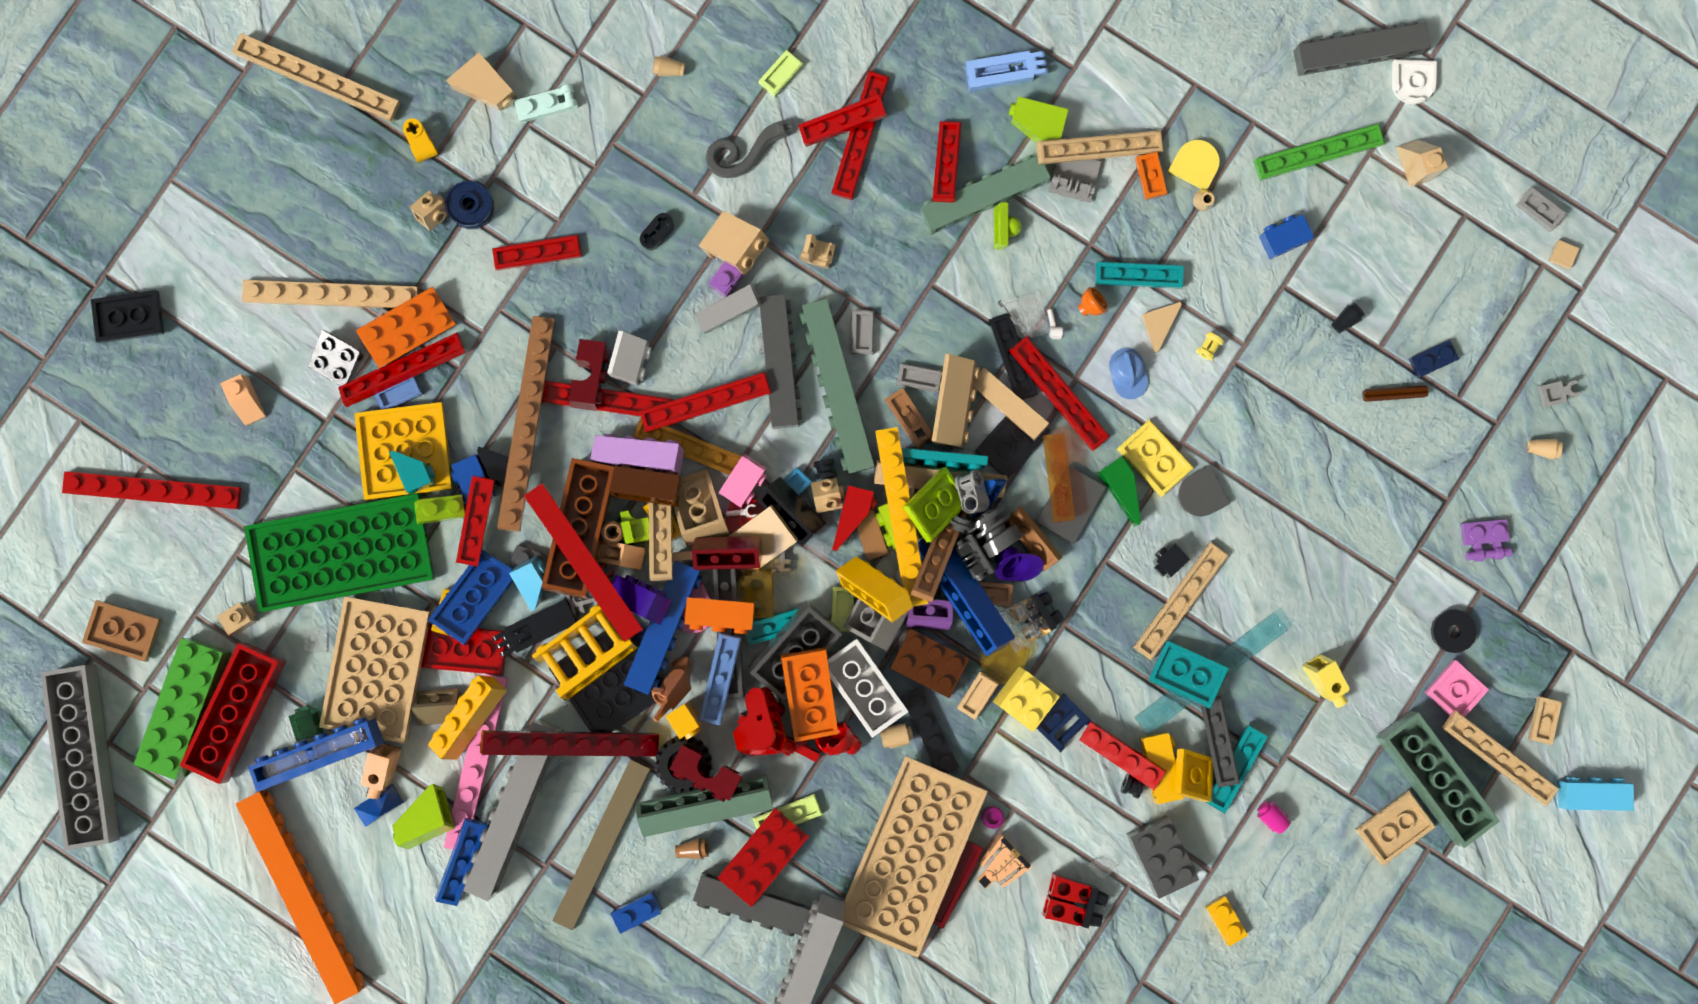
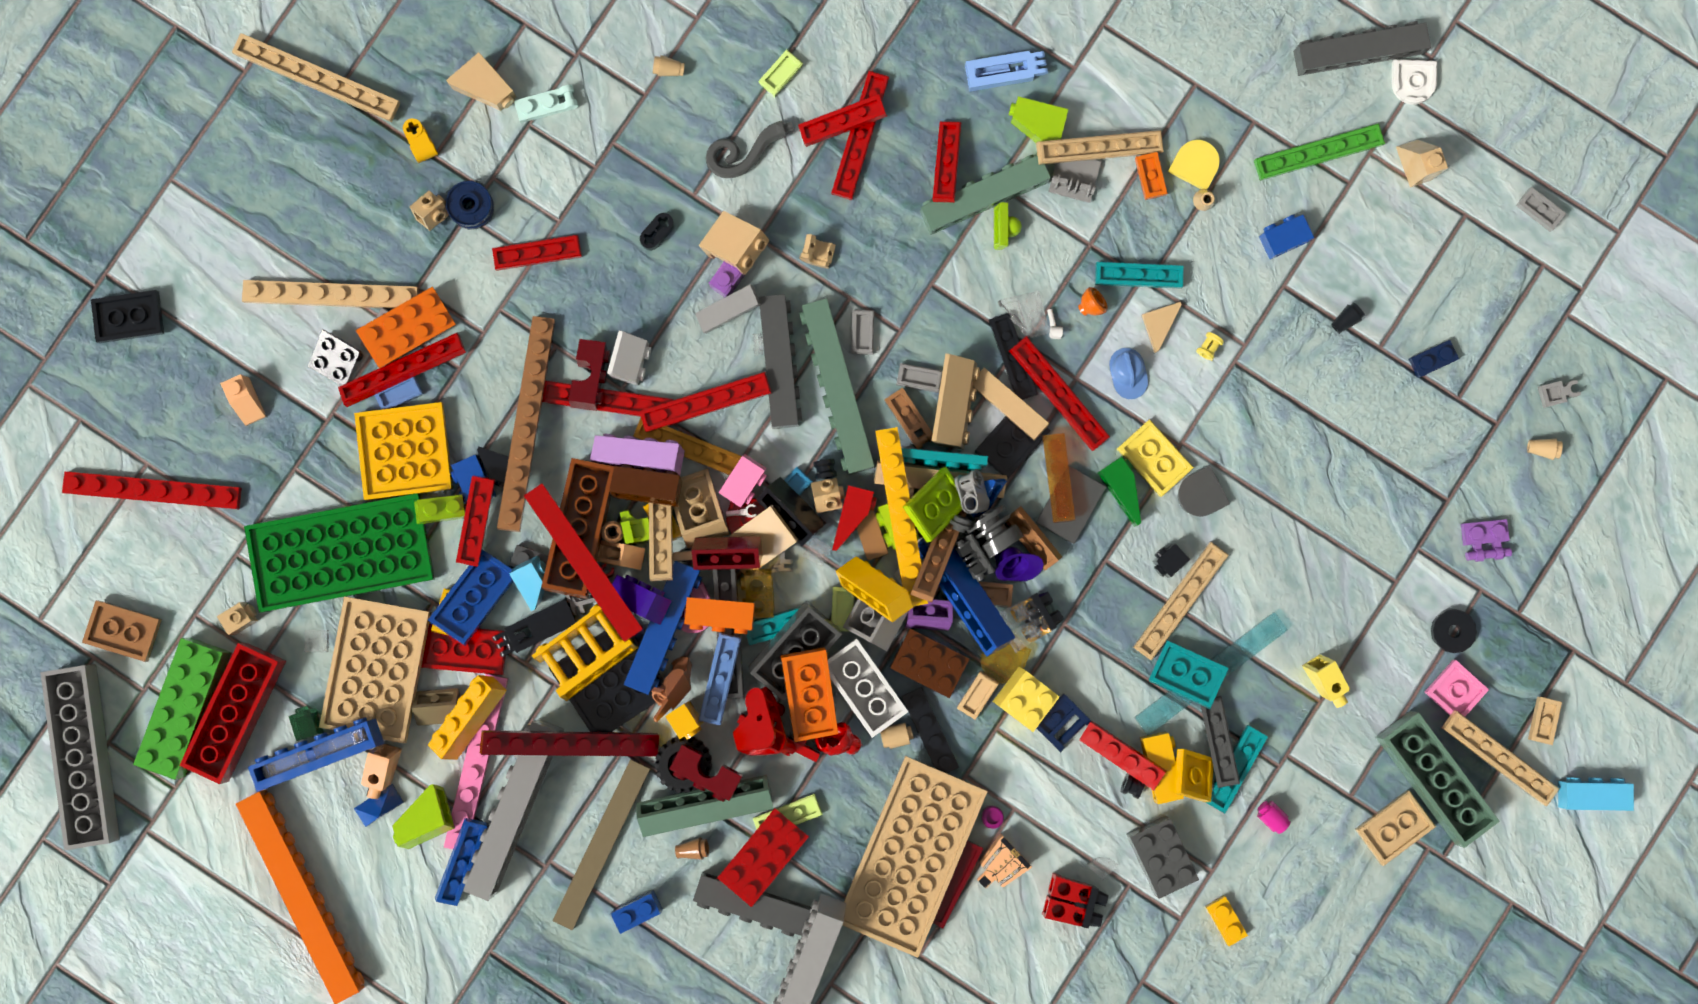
(413, 473): teal slope -> none
(1395, 393): reddish brown axle -> none
(1563, 254): tan tile -> none

